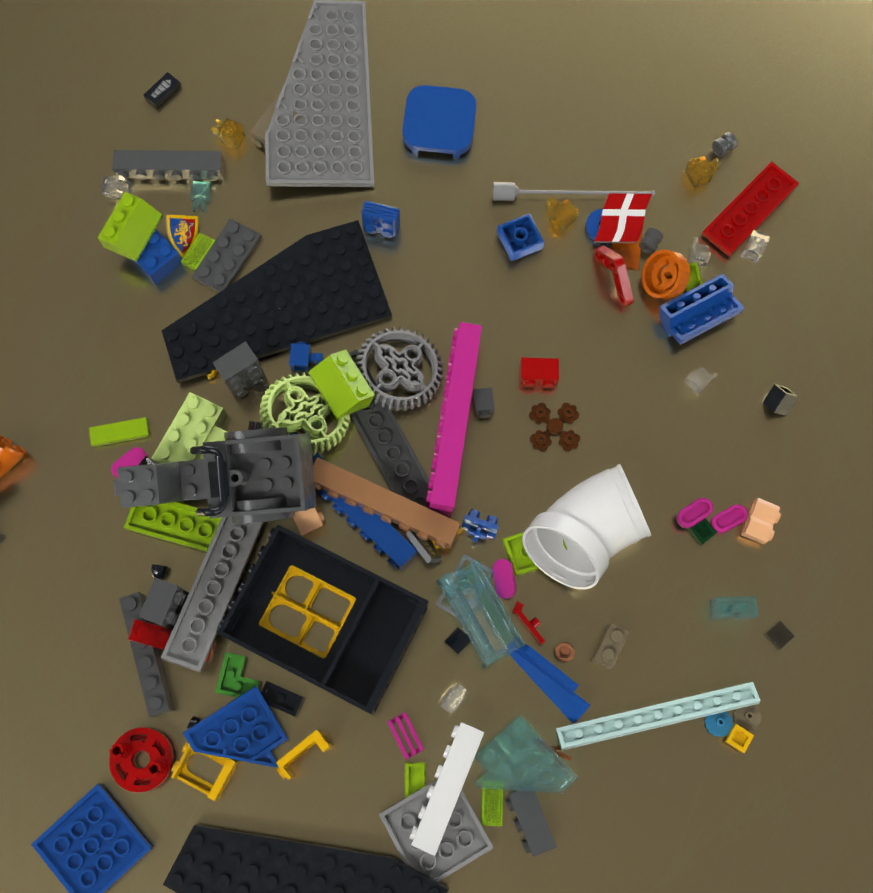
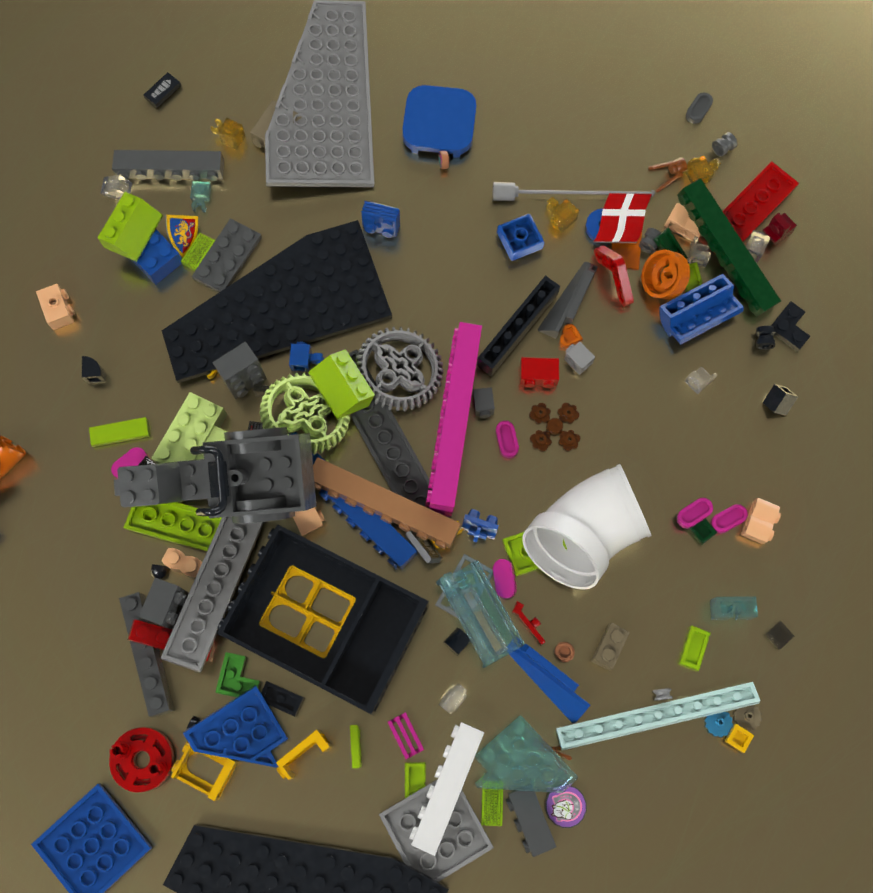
(55, 306): none -> light nougat brick
(92, 371): none -> black brick
(182, 563): none -> light nougat brick
(355, 746): none -> lime tile
(443, 160): none -> nougat tile
(507, 439): none -> dark pink tile
(518, 325): none -> black brick
(566, 808): none -> tile
(569, 302): none -> dark grey wedge
(570, 336): none -> orange tile
(579, 357): none -> light grey brick
(662, 694): none -> light grey bush
(667, 241): none -> dark green tile
(675, 167): none -> dark orange plant
(681, 223): none -> light nougat brick
(694, 648): none -> lime tile
(699, 108): none -> dark grey tile
(728, 247): none -> dark green brick
(765, 337): none -> black wheel
(779, 228): none -> dark red brick
(786, 327): none -> black plate

